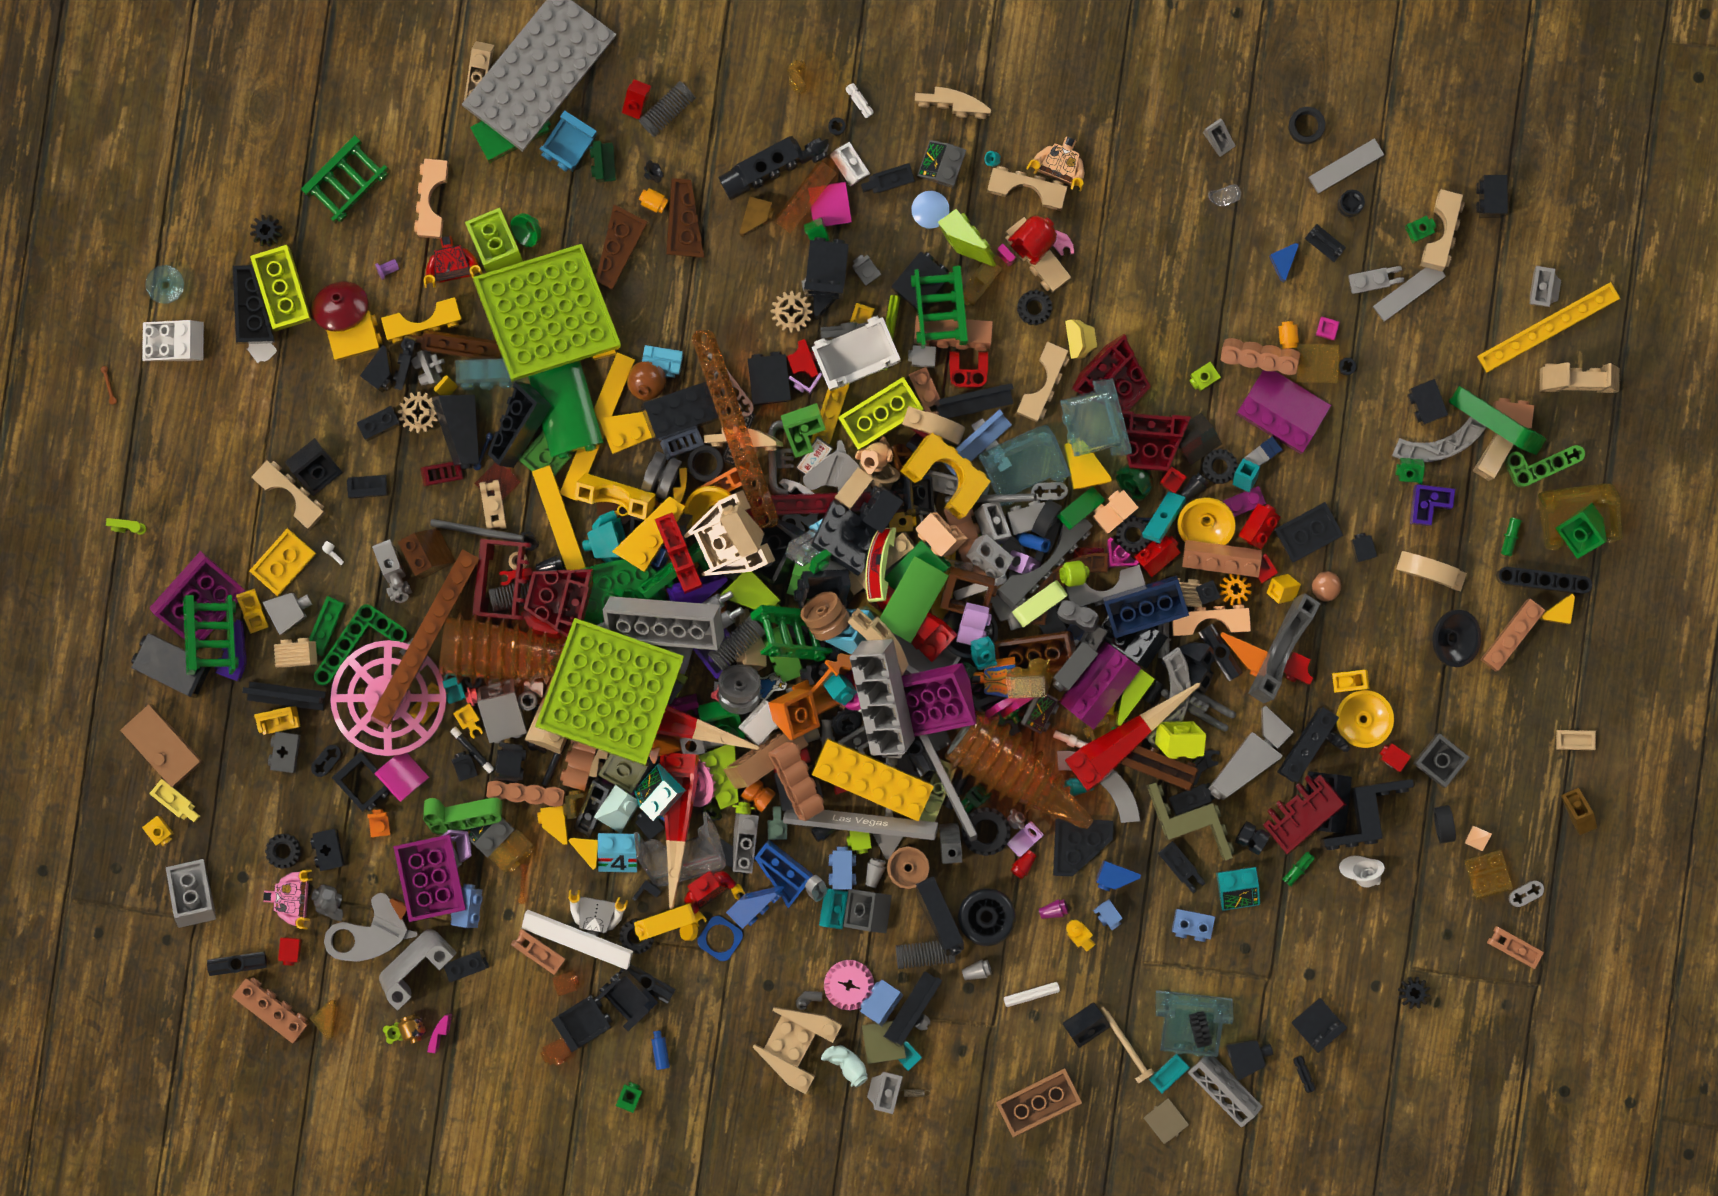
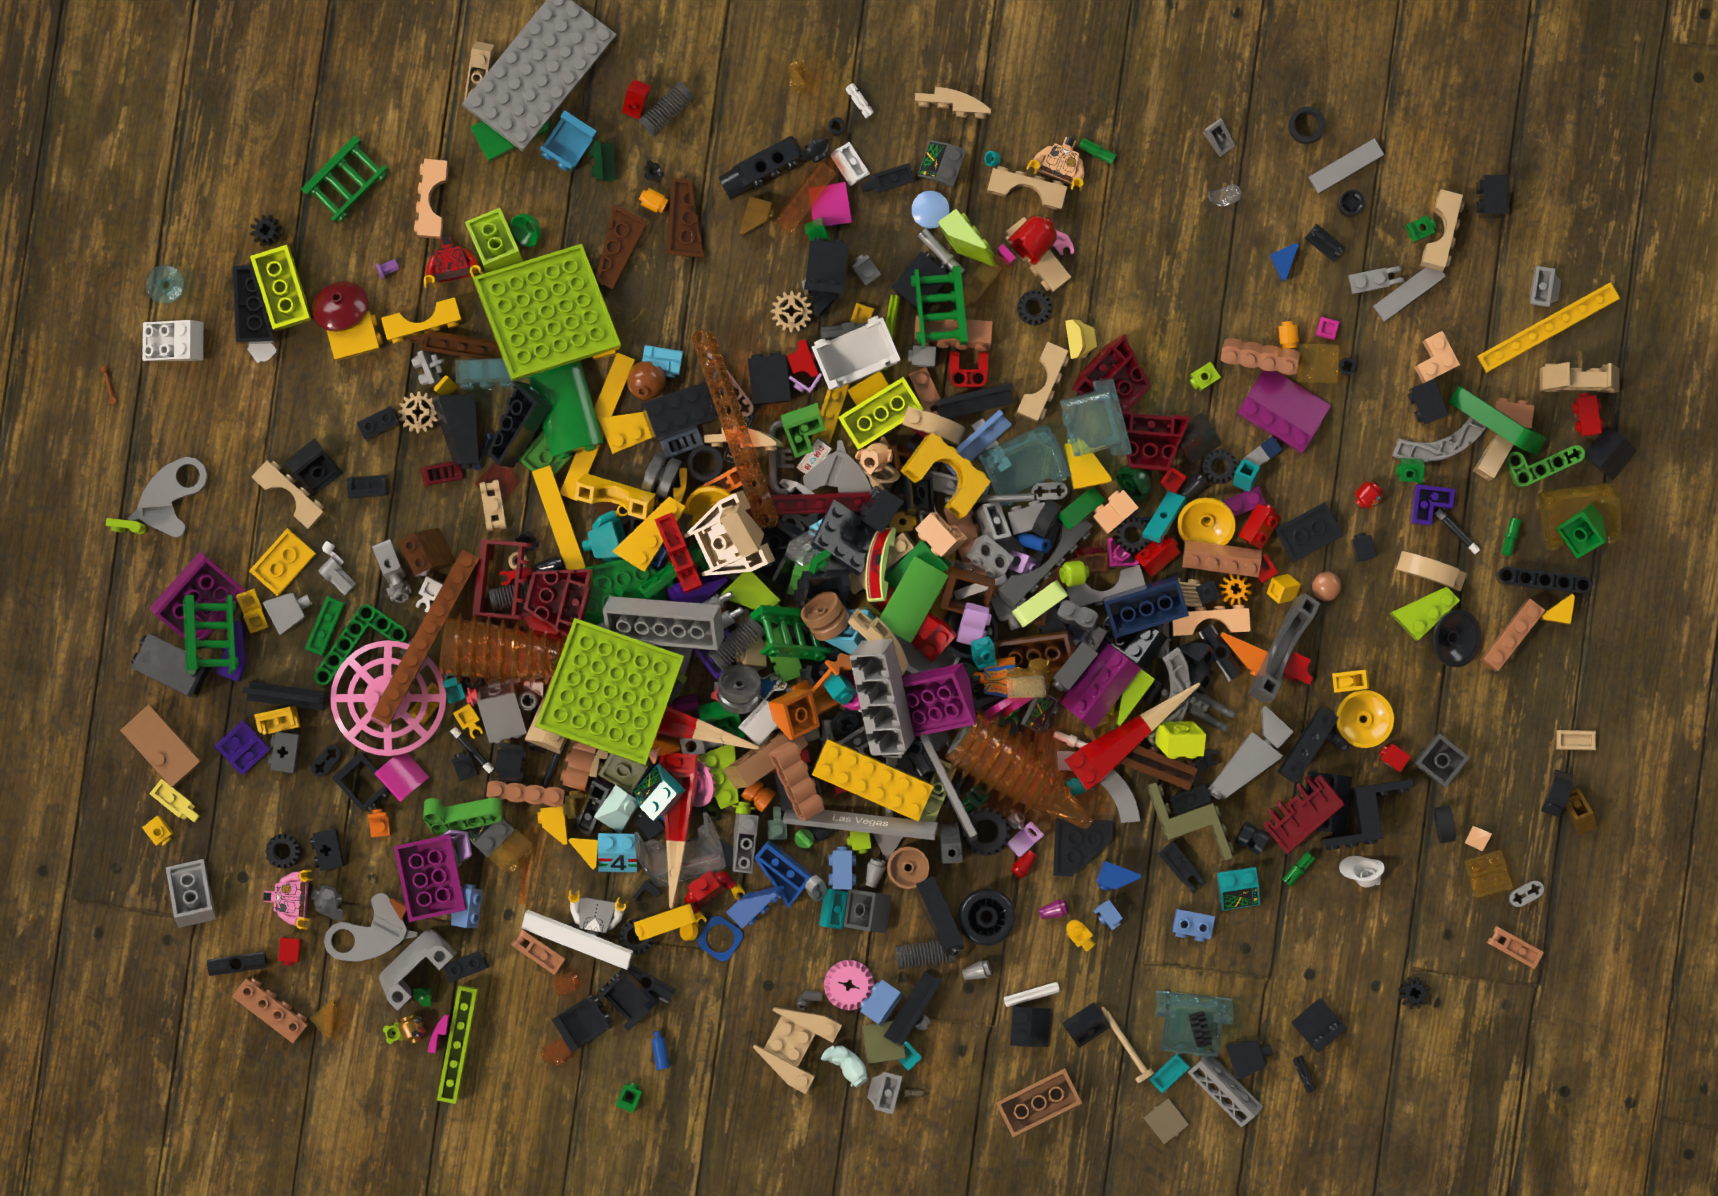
(156, 500): none -> light grey animal
(242, 747): none -> dark purple slope
(295, 654): tan brick -> none
(334, 573): none -> light grey piece
(379, 370): black slope -> none
(404, 360): black hinge -> none
(423, 995): none -> green plant
(429, 592): none -> white plate
(458, 1044): none -> lime brick
(477, 530): dark grey piece -> none
(804, 838): none -> bright green plate
(854, 488): tan tile -> none
(868, 388): none -> yellow slope
(934, 245): none -> light grey pin
(1030, 1026): none -> black slope
(1097, 151): none -> green axle
(1368, 495): none -> red head
(1425, 612): none -> lime wedge
(1441, 358): none -> light nougat brick
(1457, 531): none -> black bar
(1558, 793): none -> black brick
(1587, 412): none -> red brick
(1610, 452): none -> black slope

